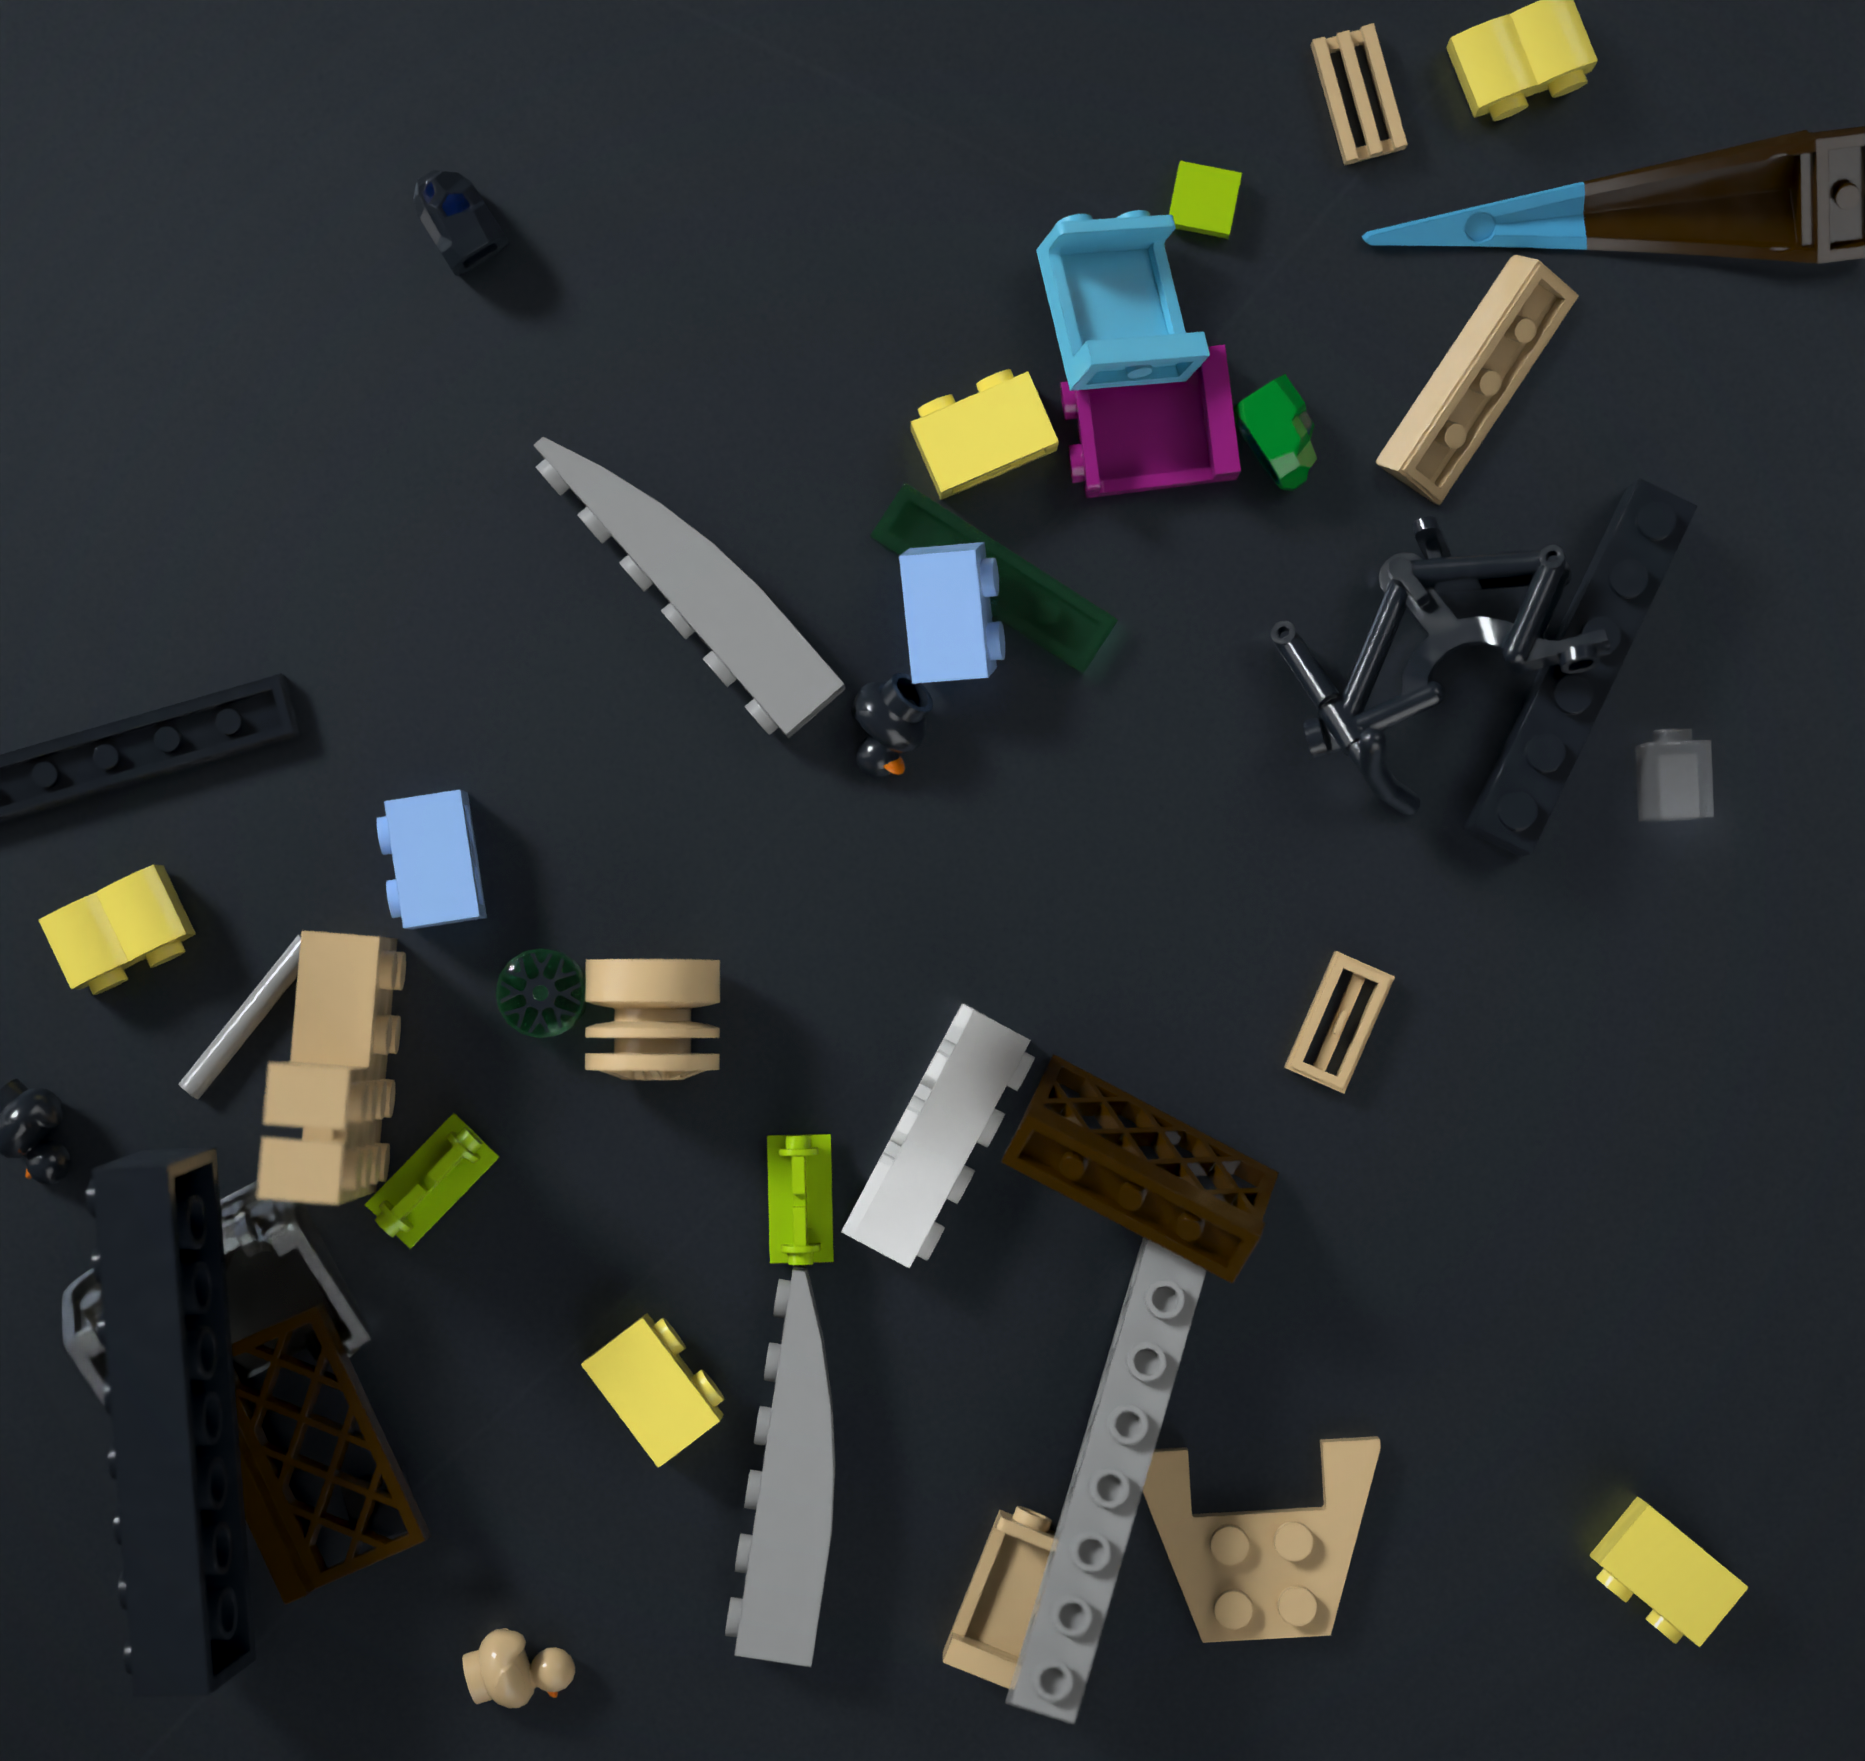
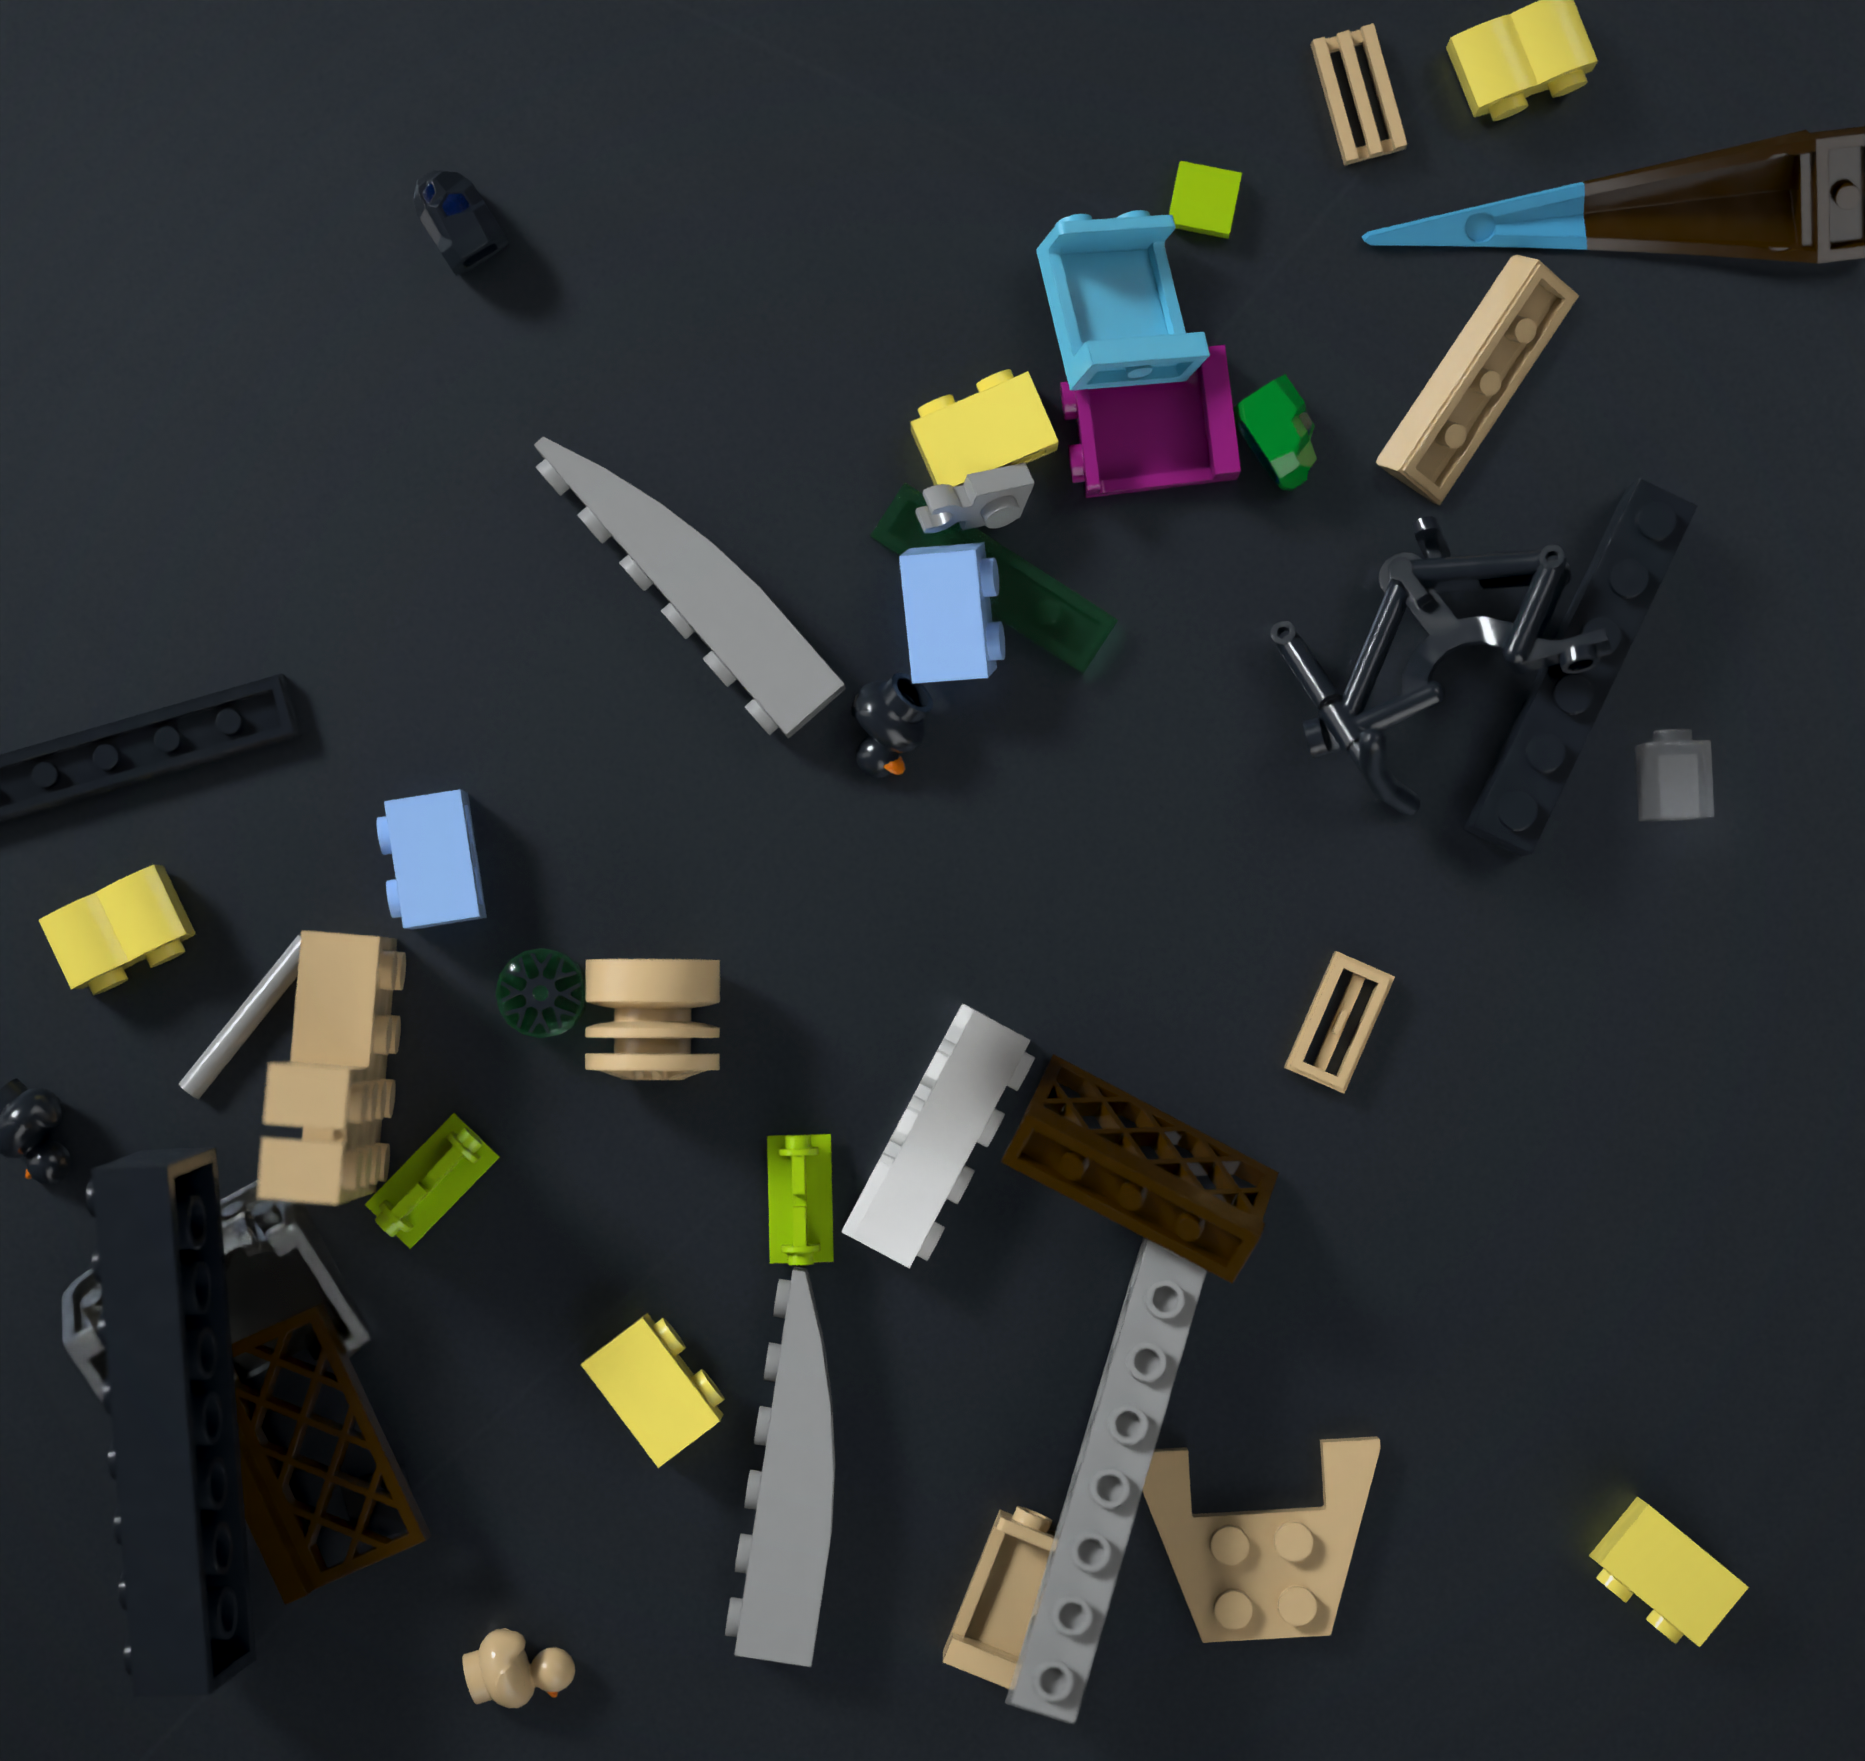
(985, 498): none -> light grey plate

